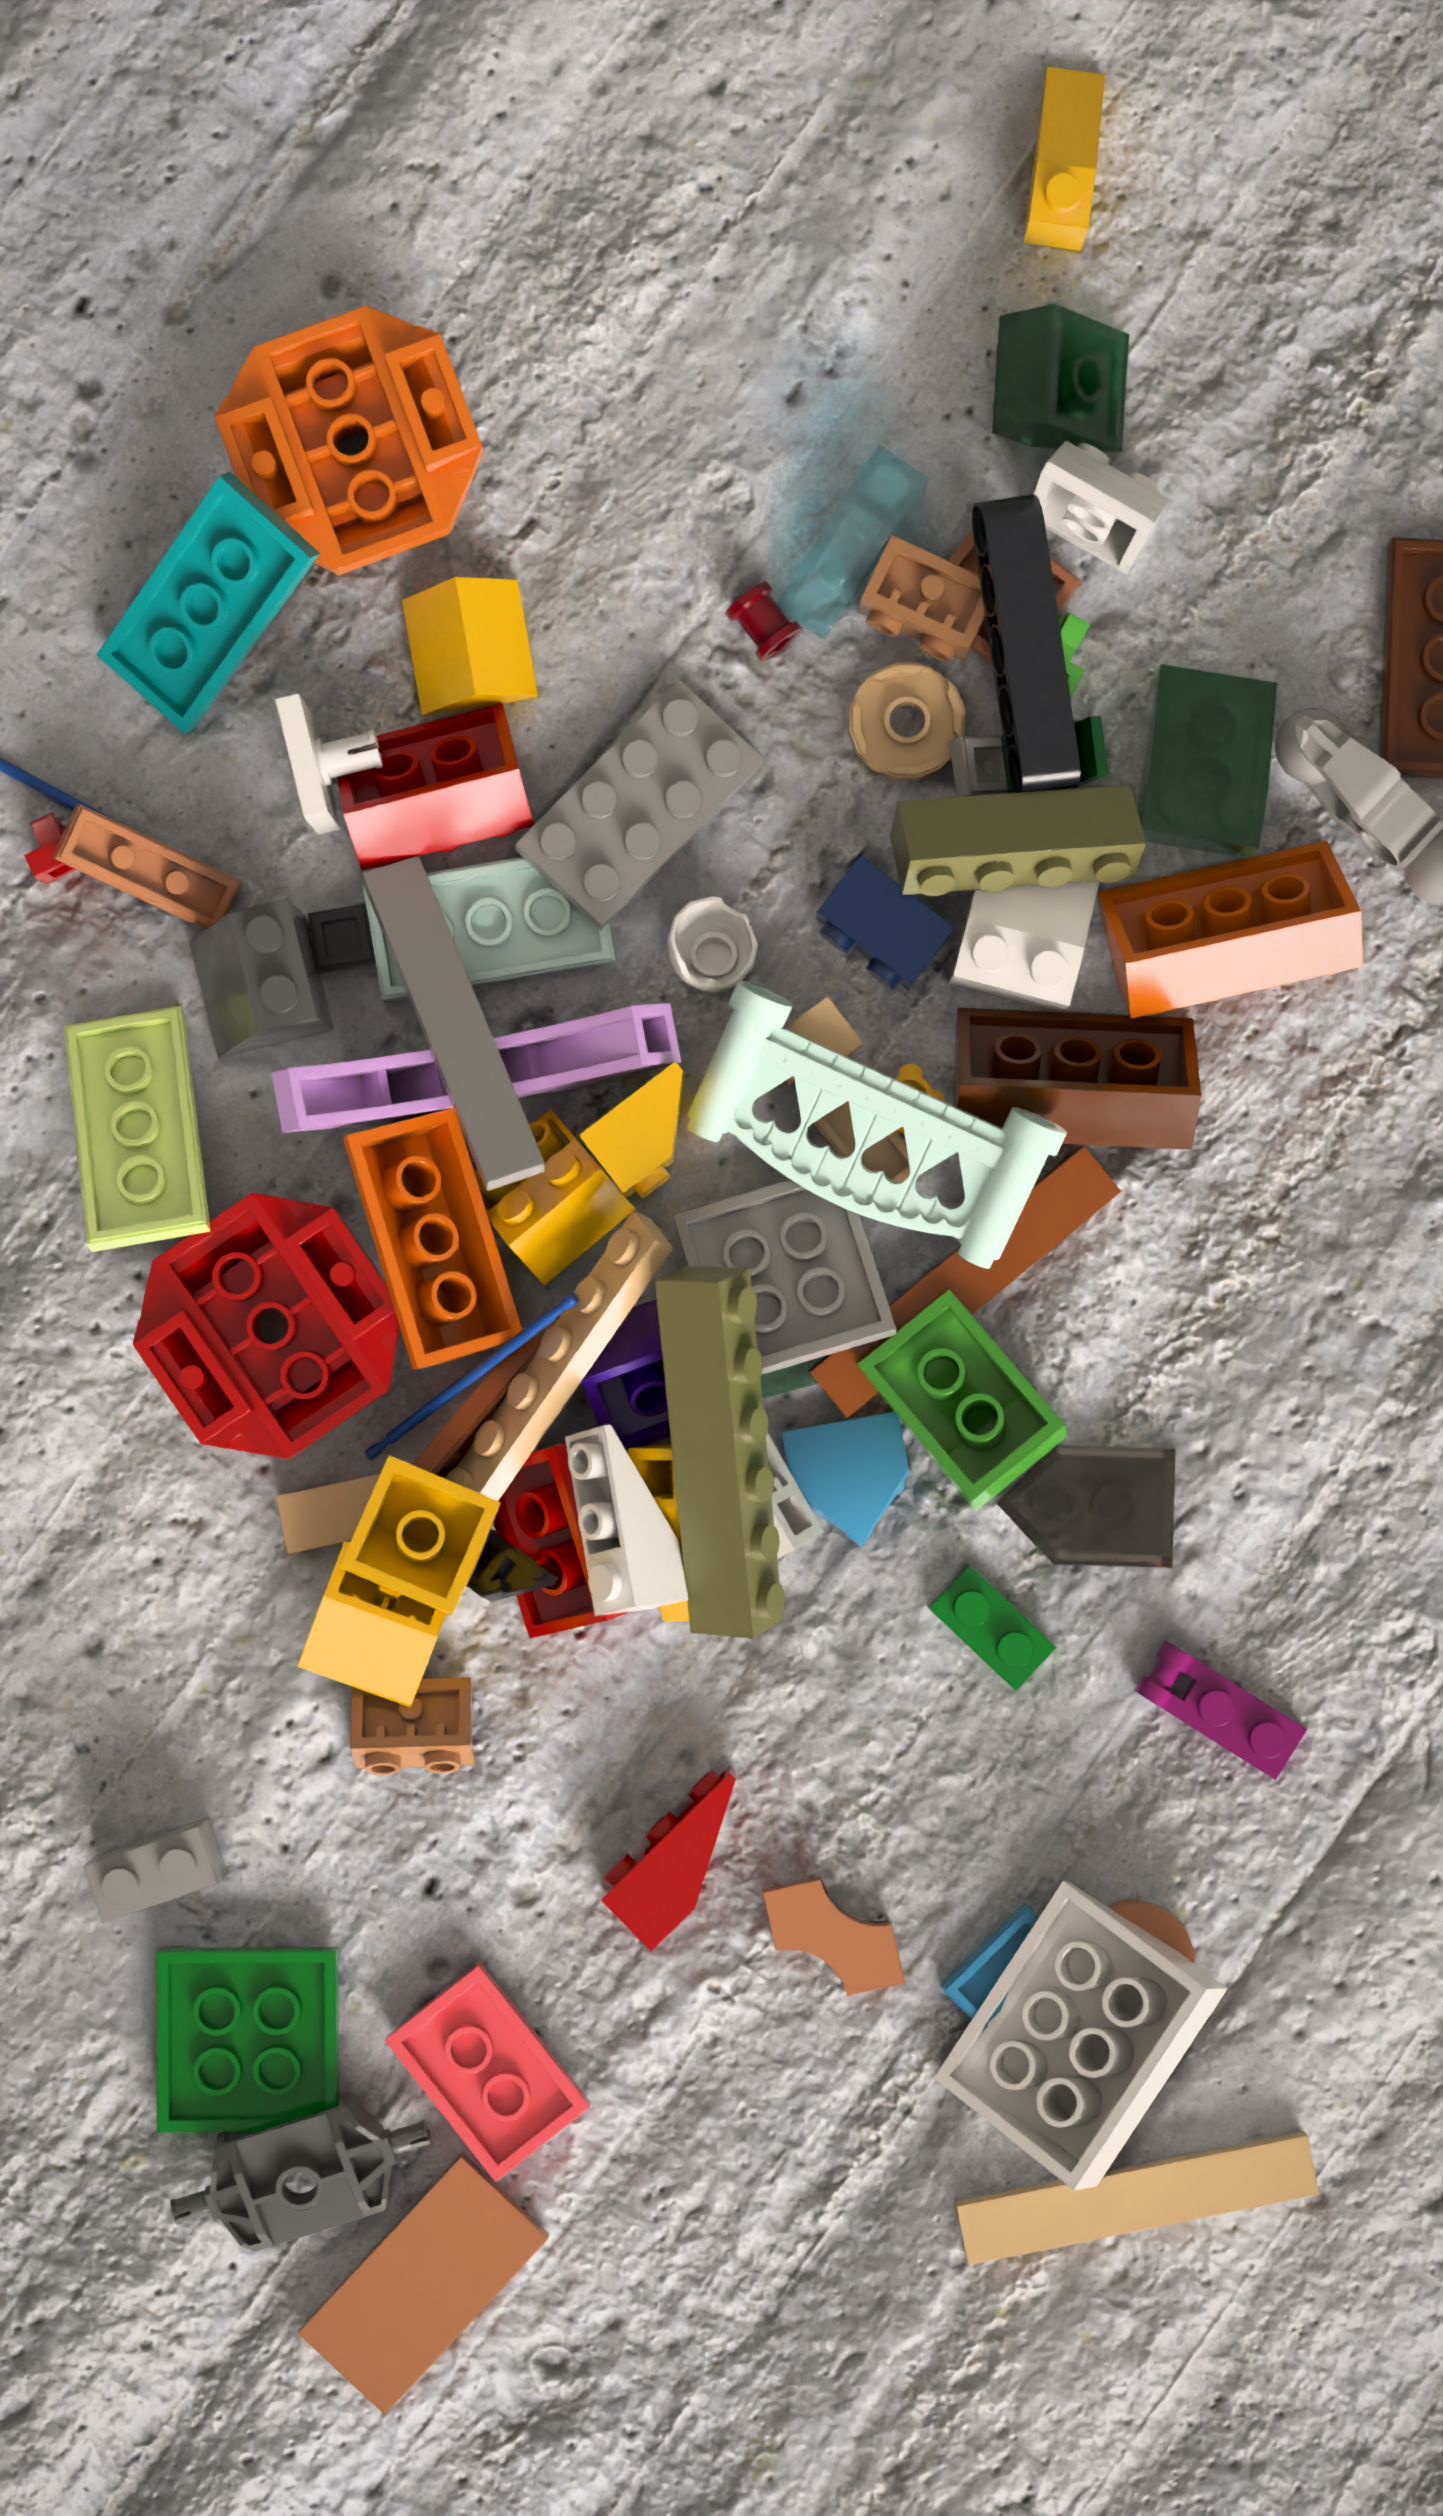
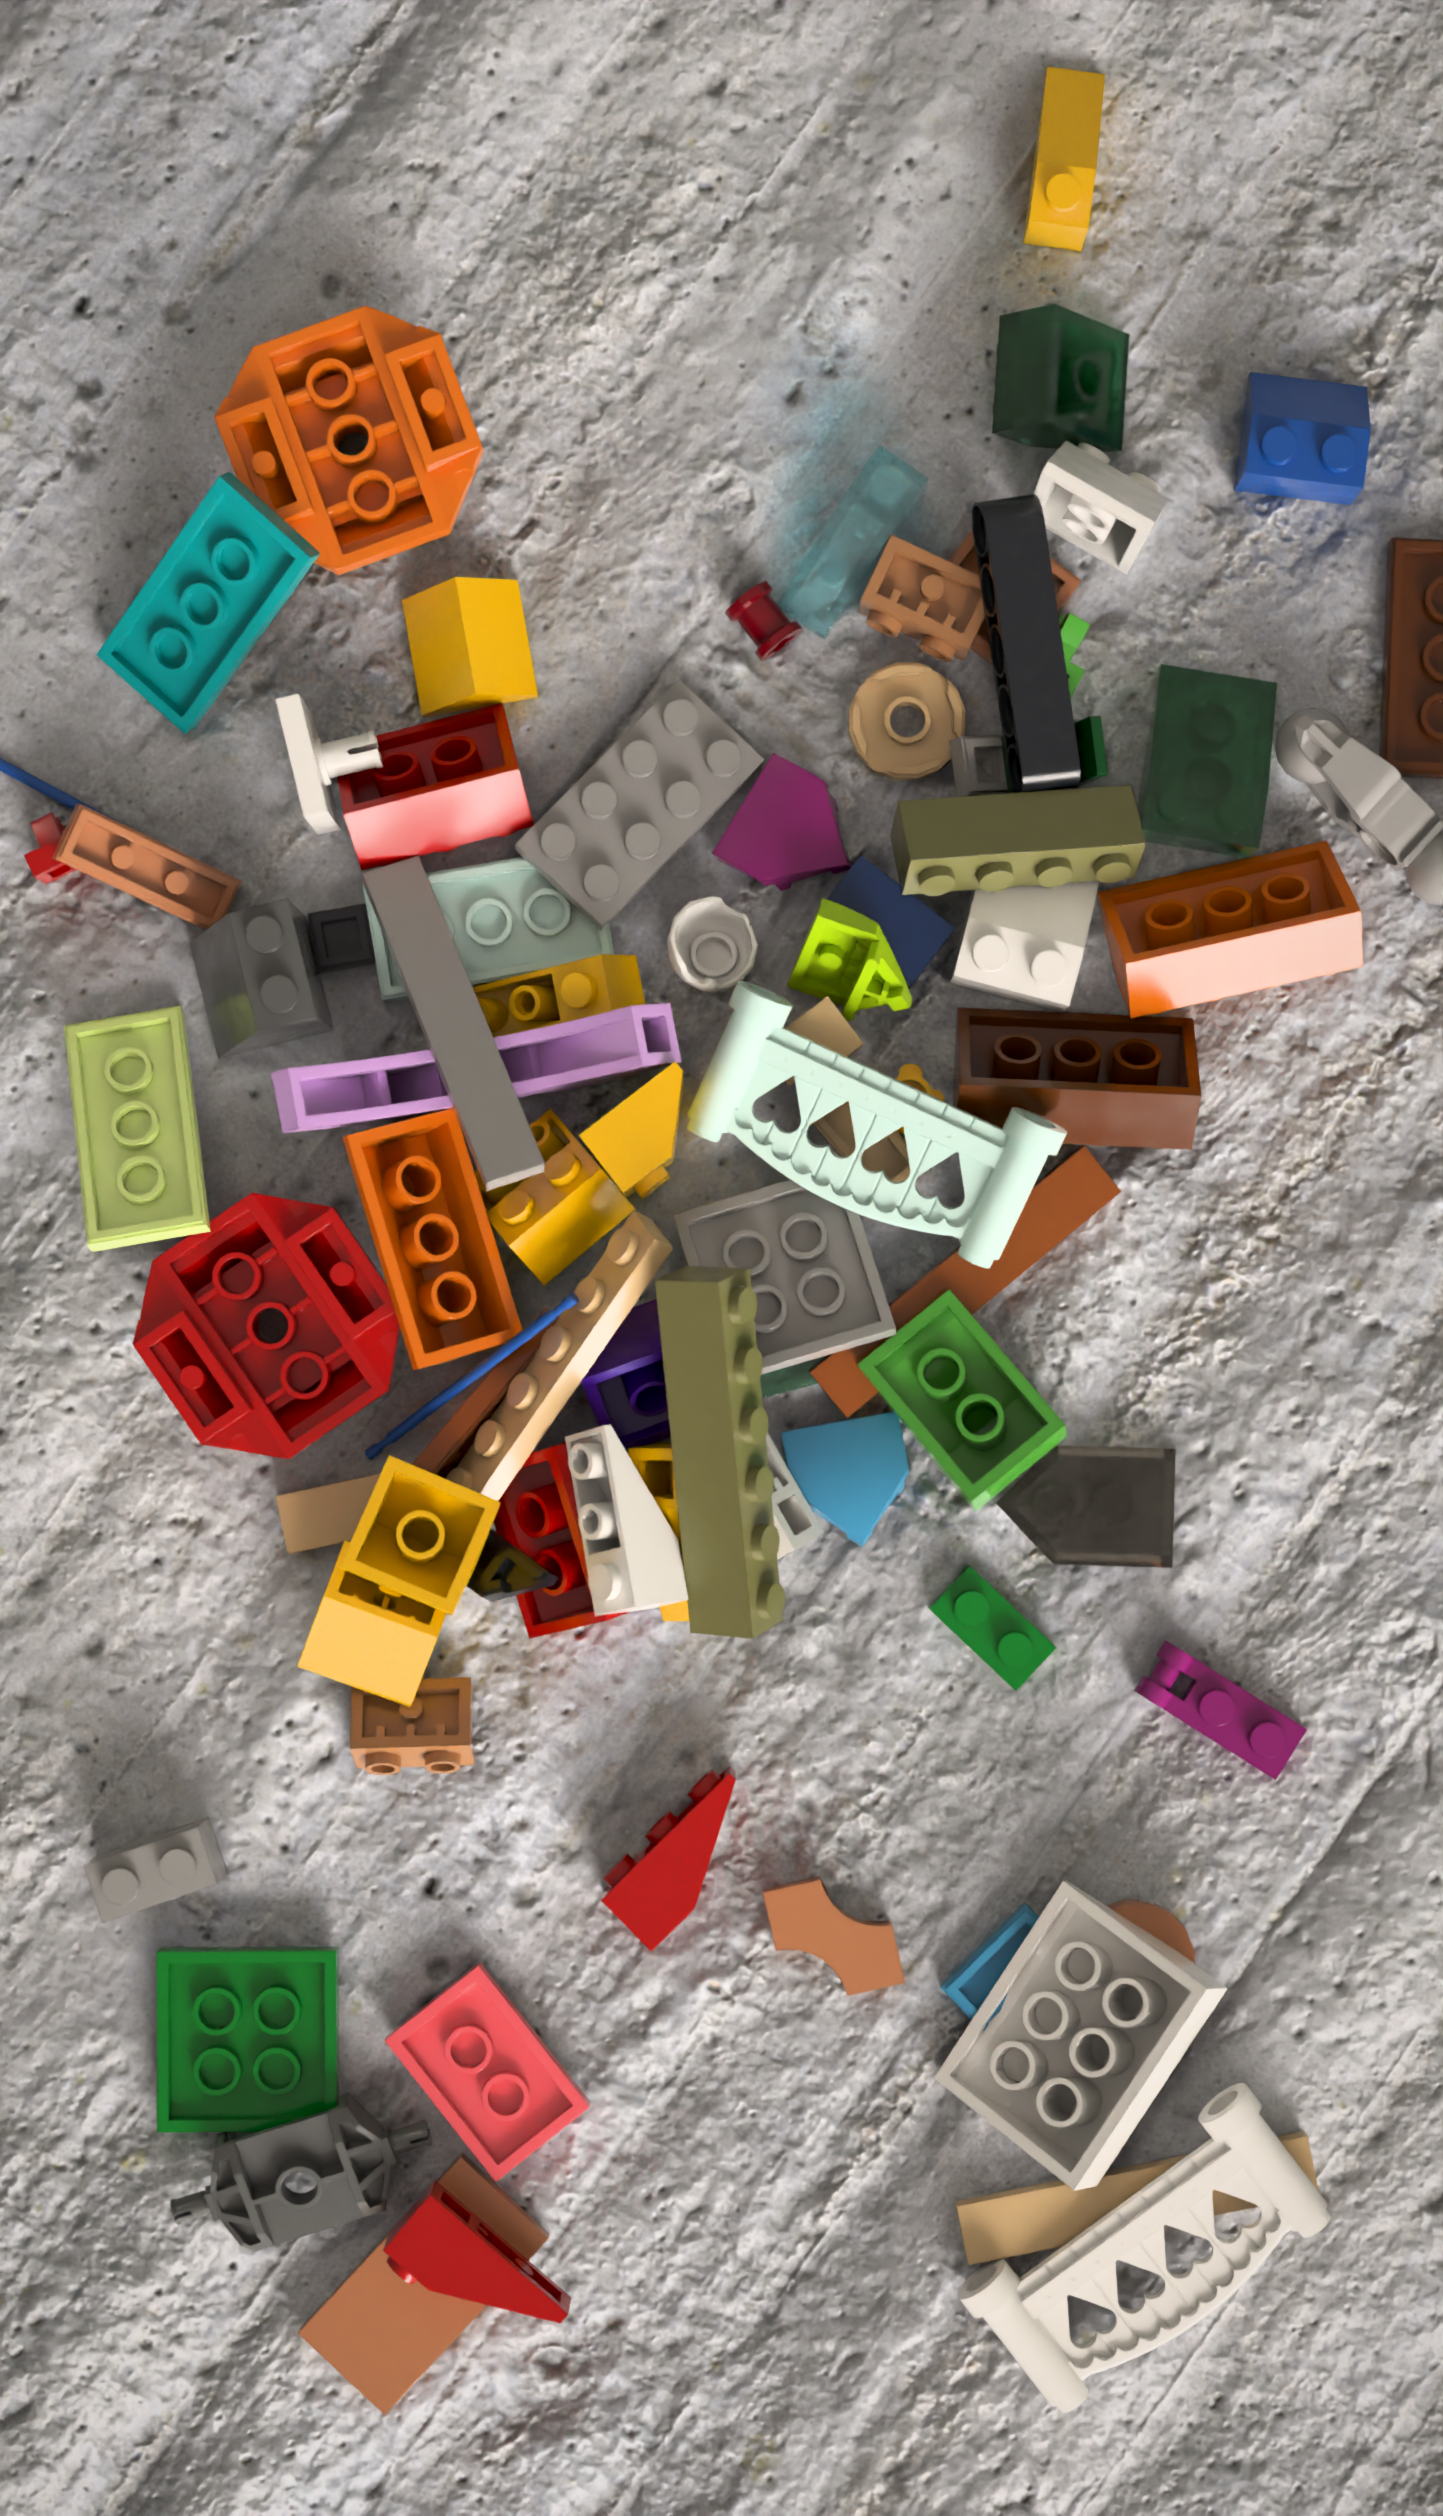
(465, 2258): none -> red slope
(561, 993): none -> yellow slope
(784, 828): none -> magenta slope
(848, 962): none -> lime slope
(1239, 2160): none -> white piece
(1303, 439): none -> blue slope

